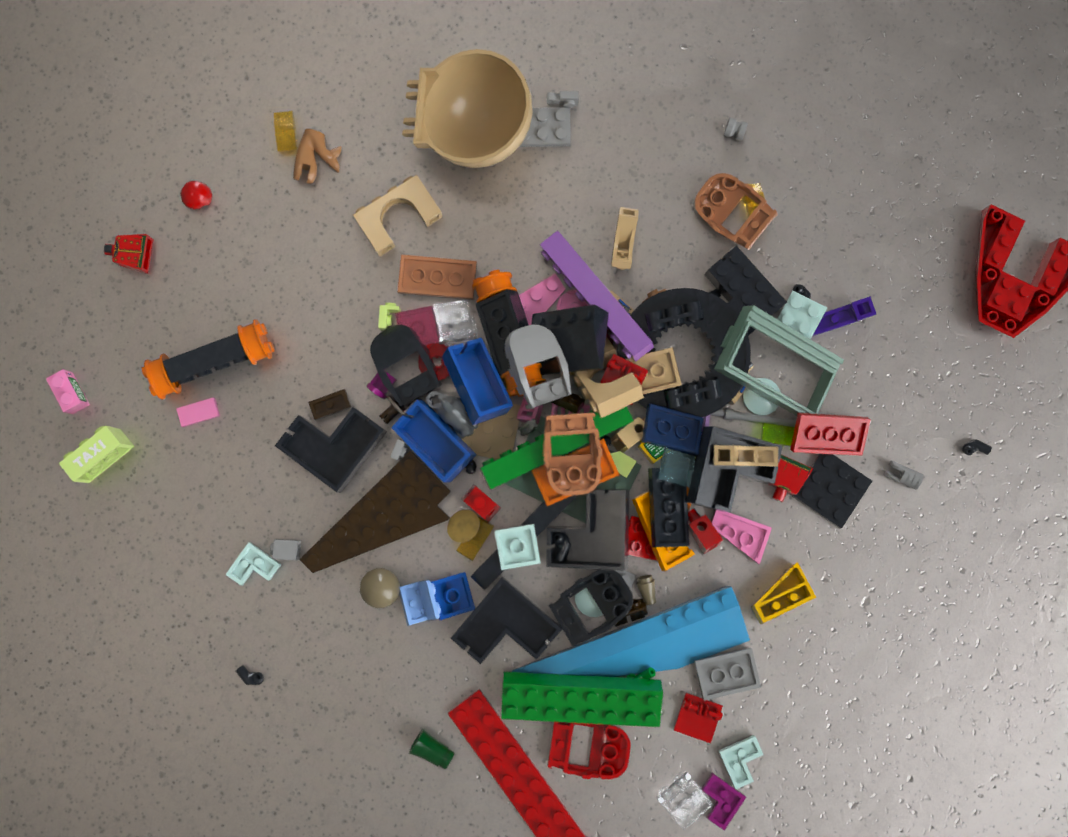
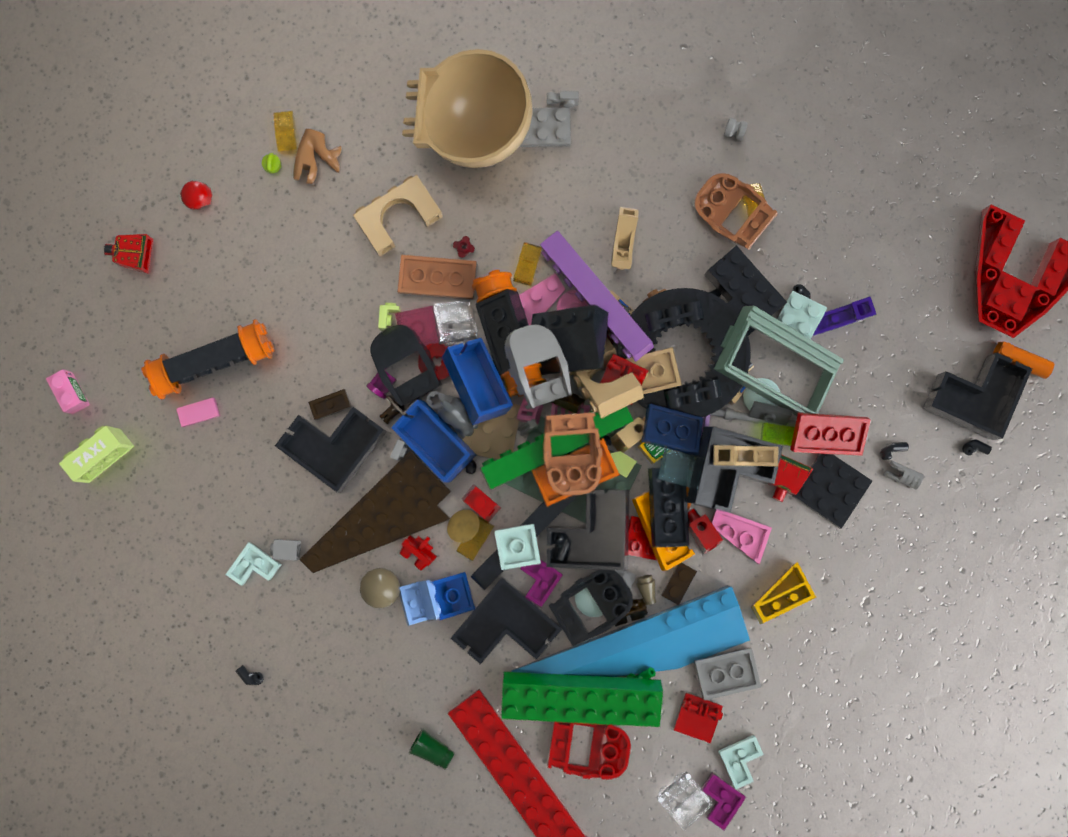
(271, 163): none -> lime tile
(420, 549): none -> red hips
(466, 251): none -> dark red plate
(527, 264): none -> clear yellow slope
(545, 582): none -> magenta plate
(678, 583): none -> dark brown plate
(770, 413): none -> dark grey plate
(894, 447): none -> black arm
(983, 405): none -> black piece
(1040, 366): none -> orange piece

